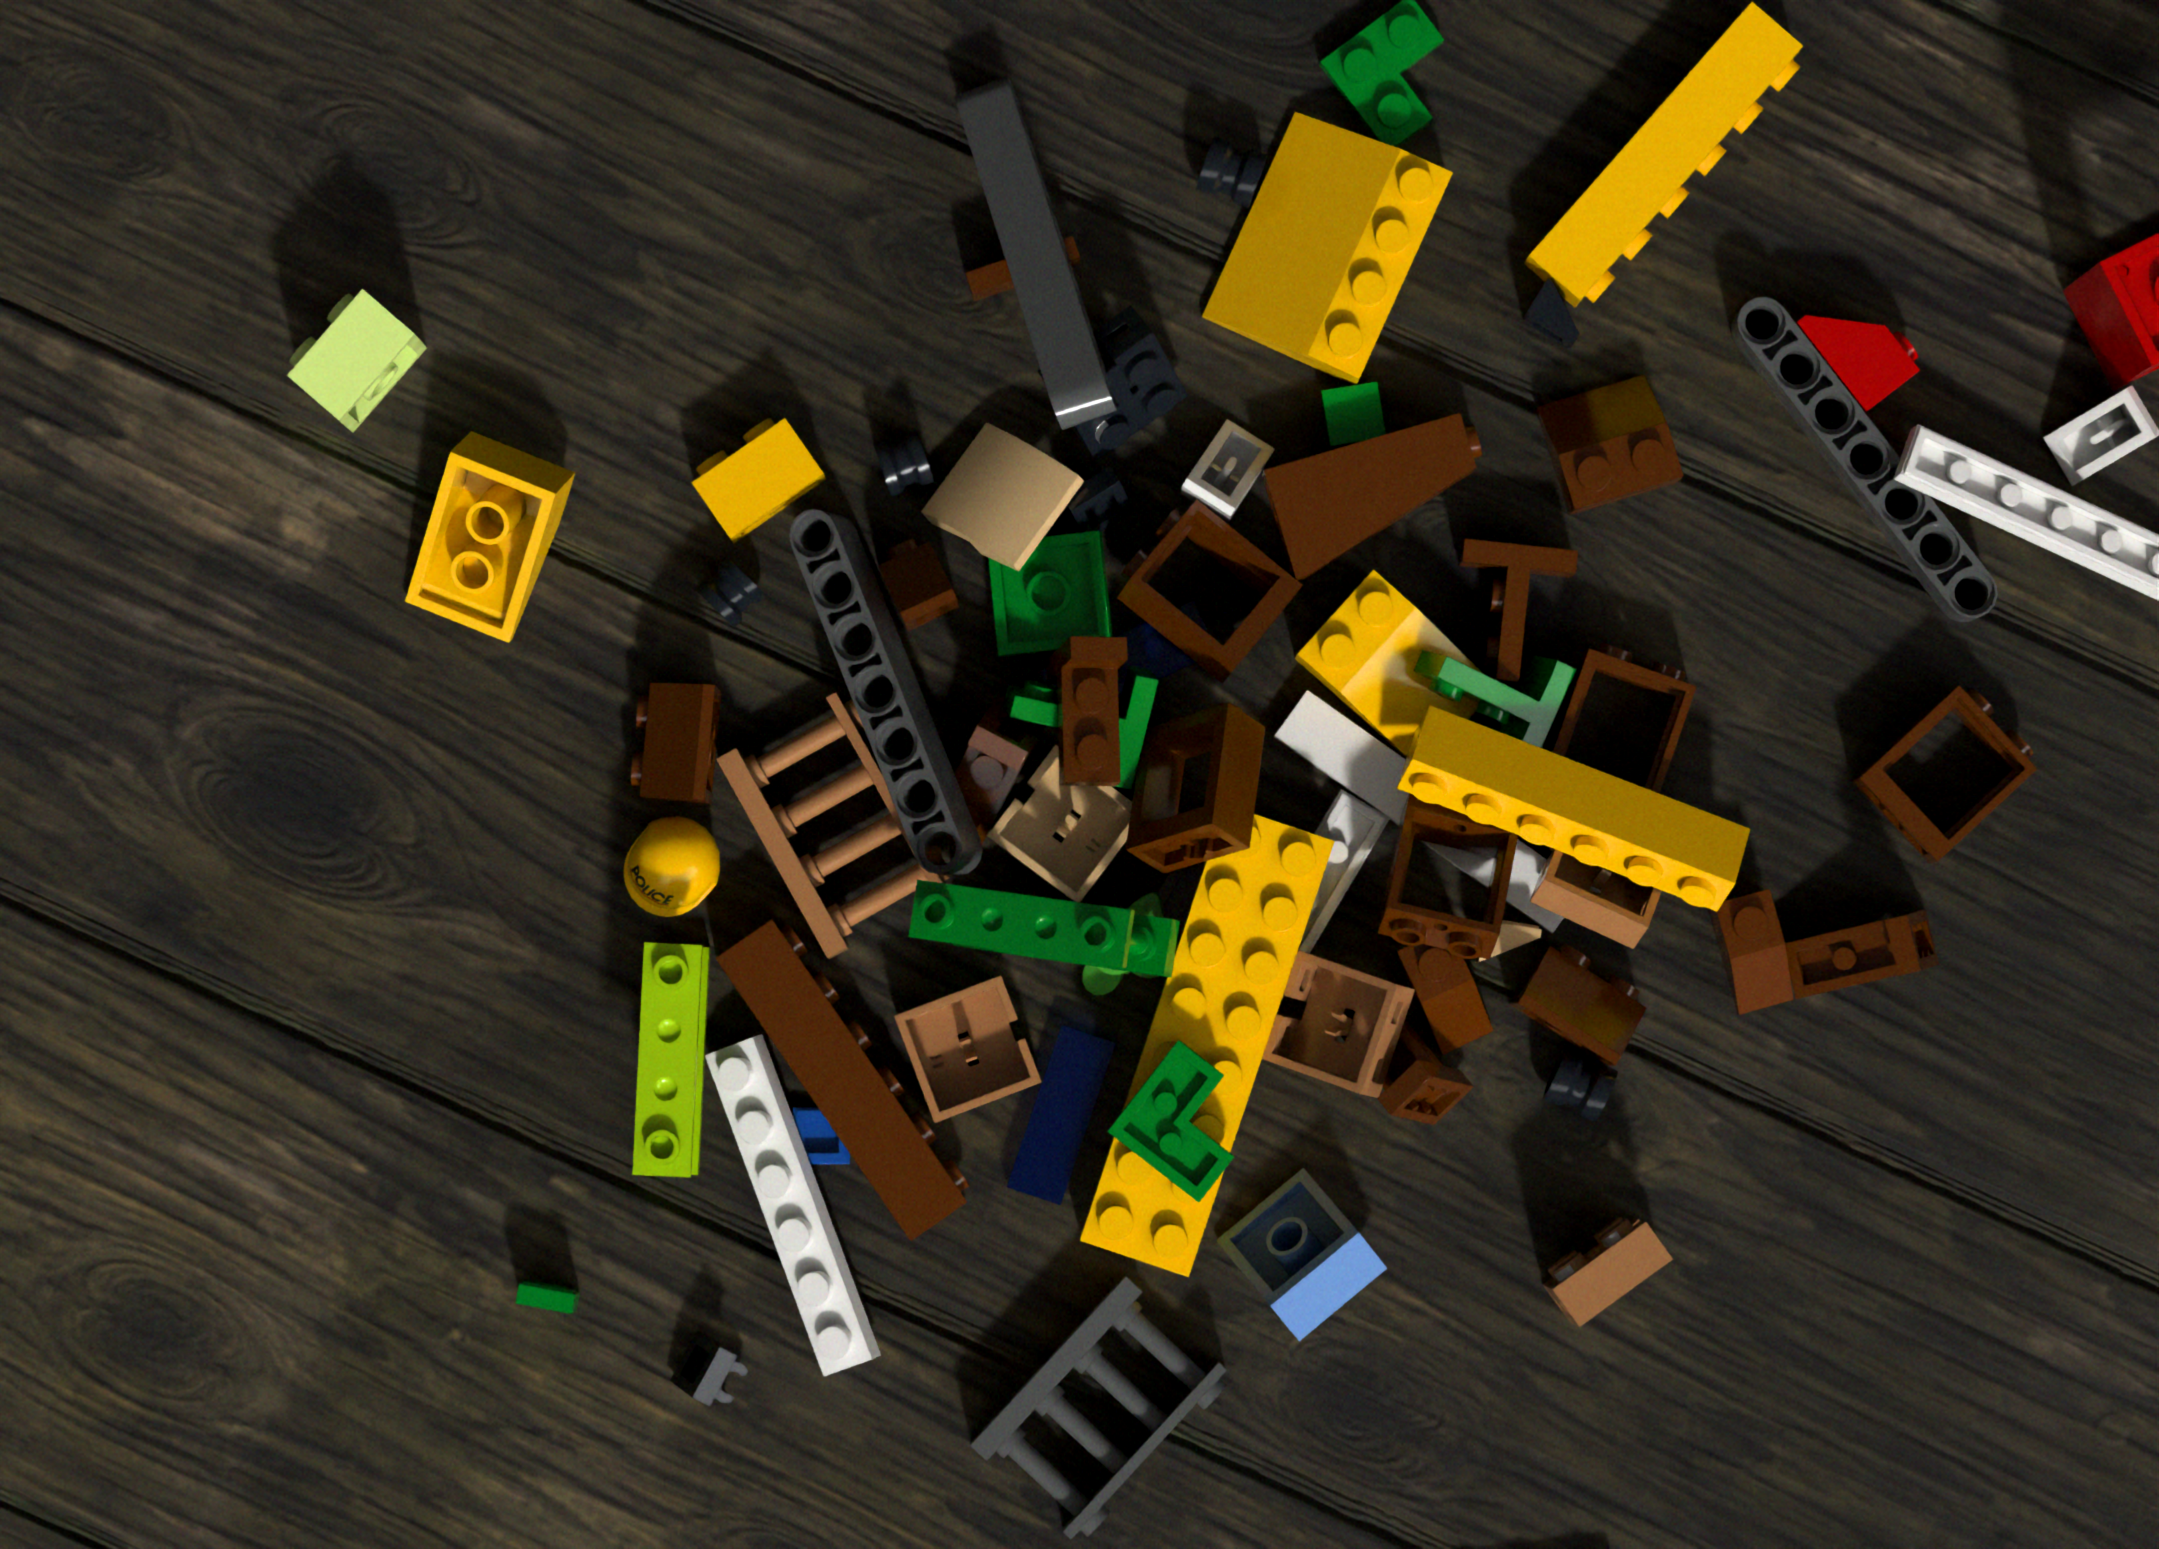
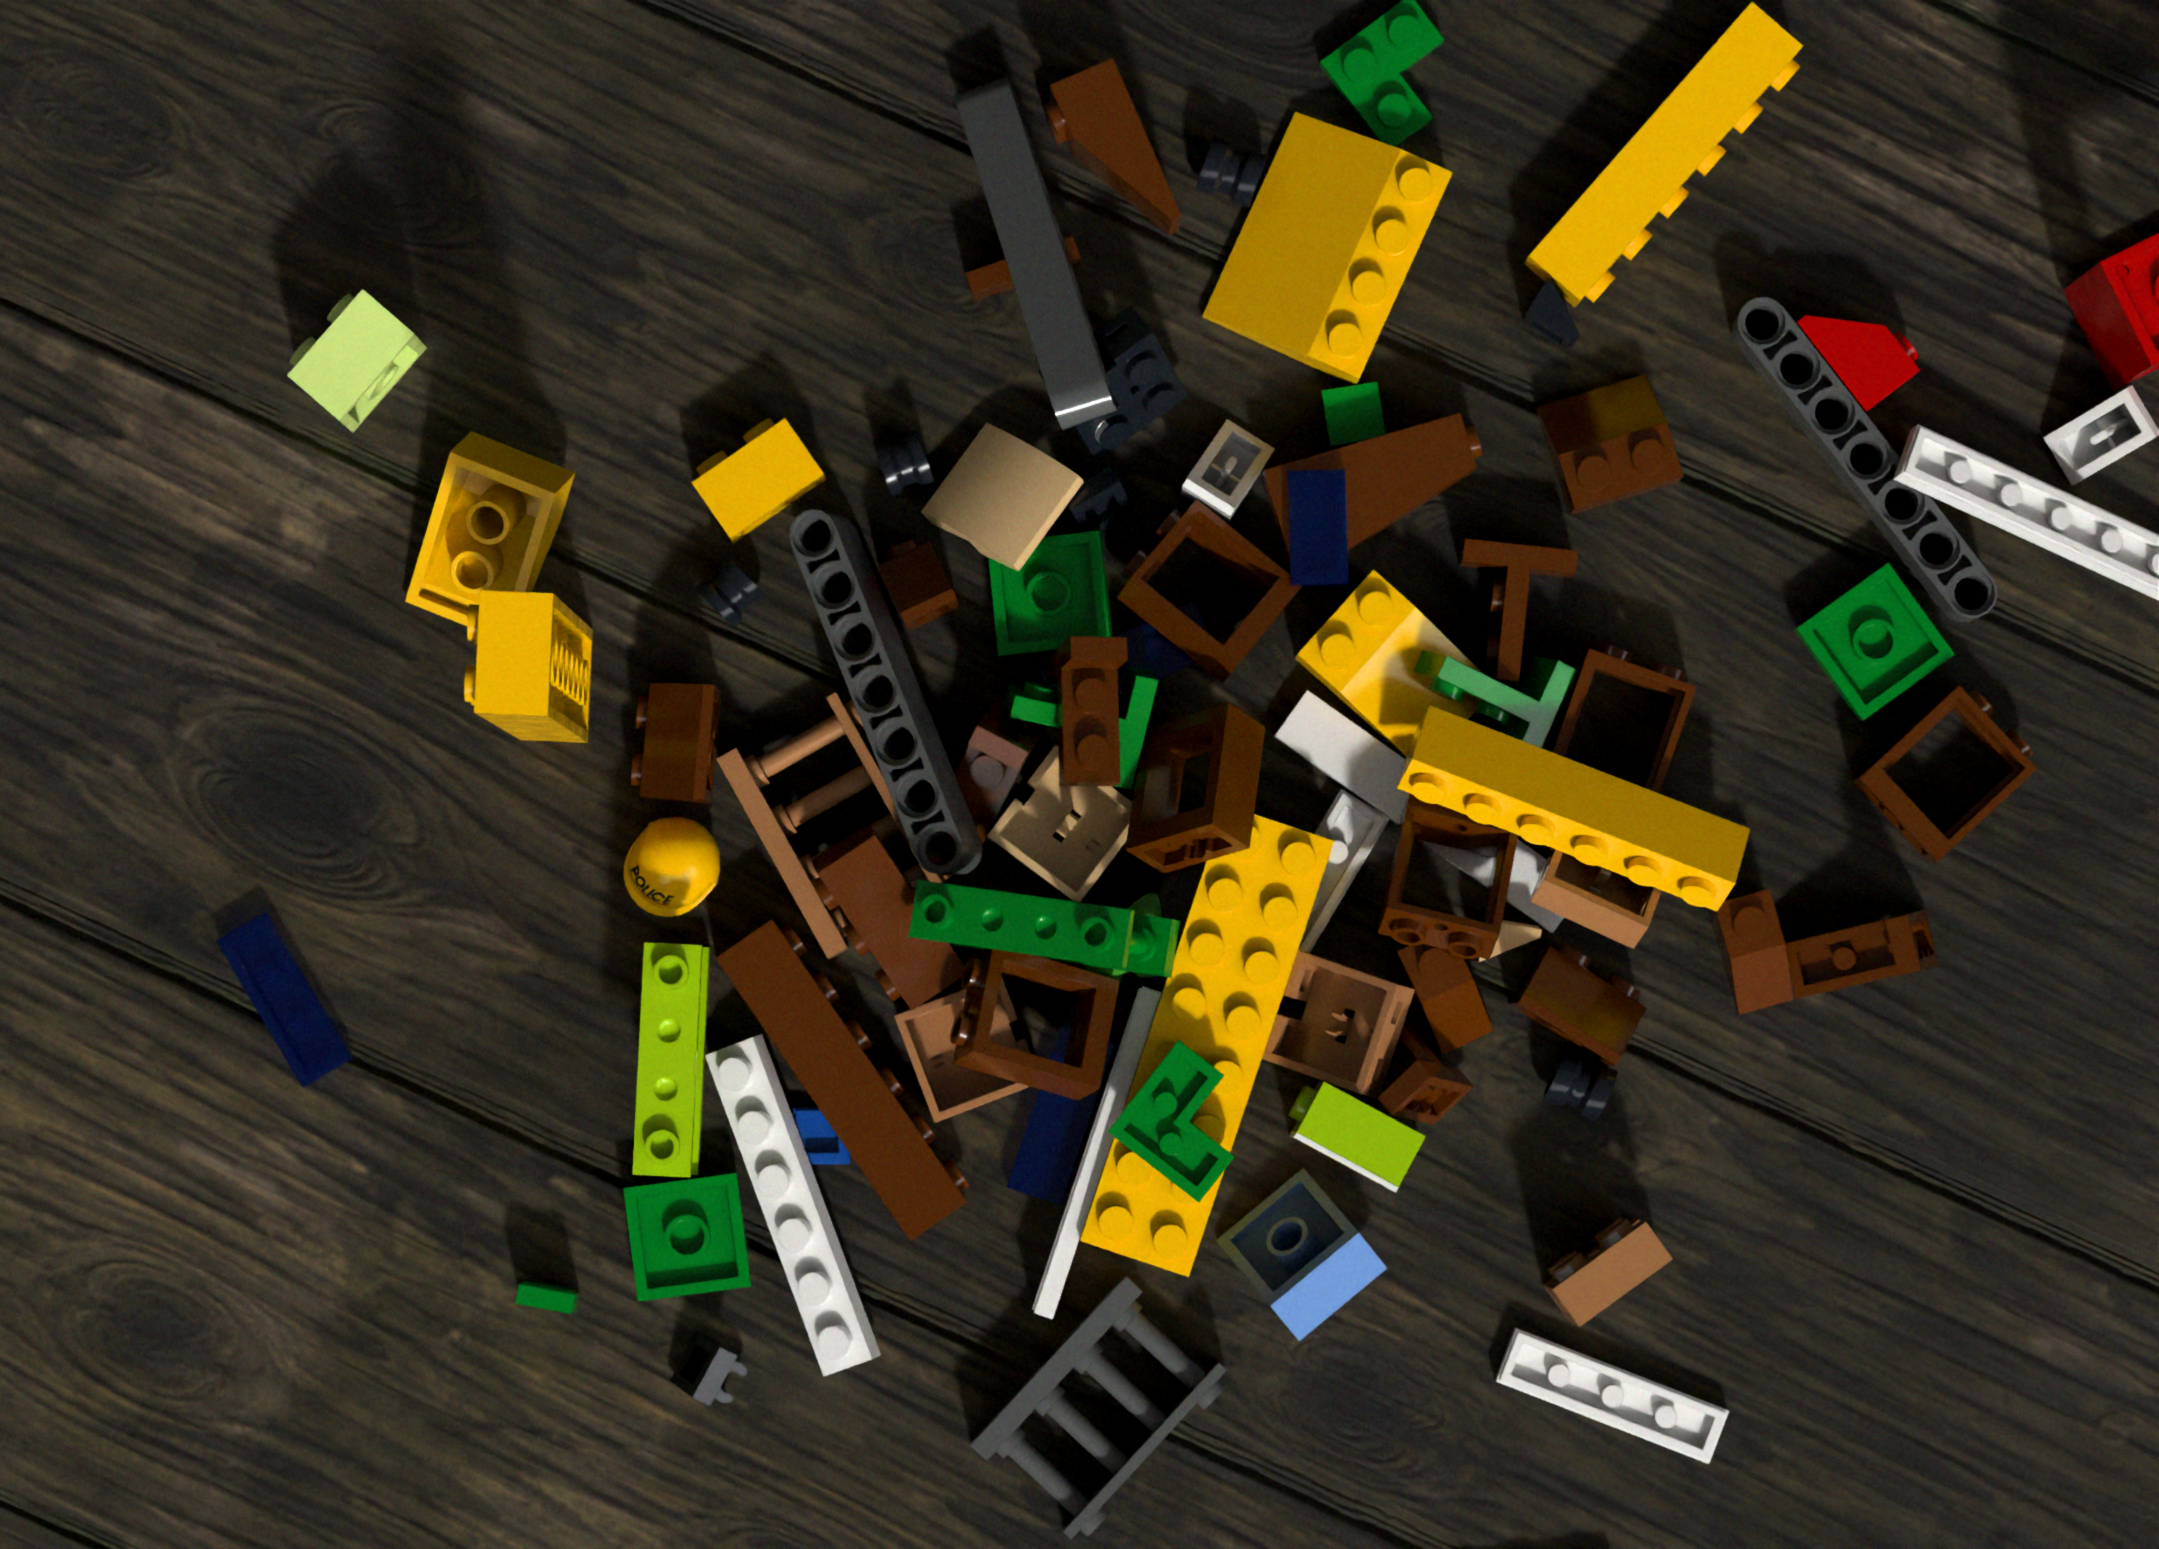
(285, 999): none -> clear blue tile
(530, 666): none -> yellow brick
(687, 1237): none -> green plate
(879, 904): none -> reddish brown brick
(1088, 1030): none -> reddish brown window
(1096, 1152): none -> white tile
(1108, 138): none -> reddish brown slope
(1317, 527): none -> clear blue tile
(1354, 1134): none -> lime piece
(1611, 1395): none -> white tile
(1874, 642): none -> green plate

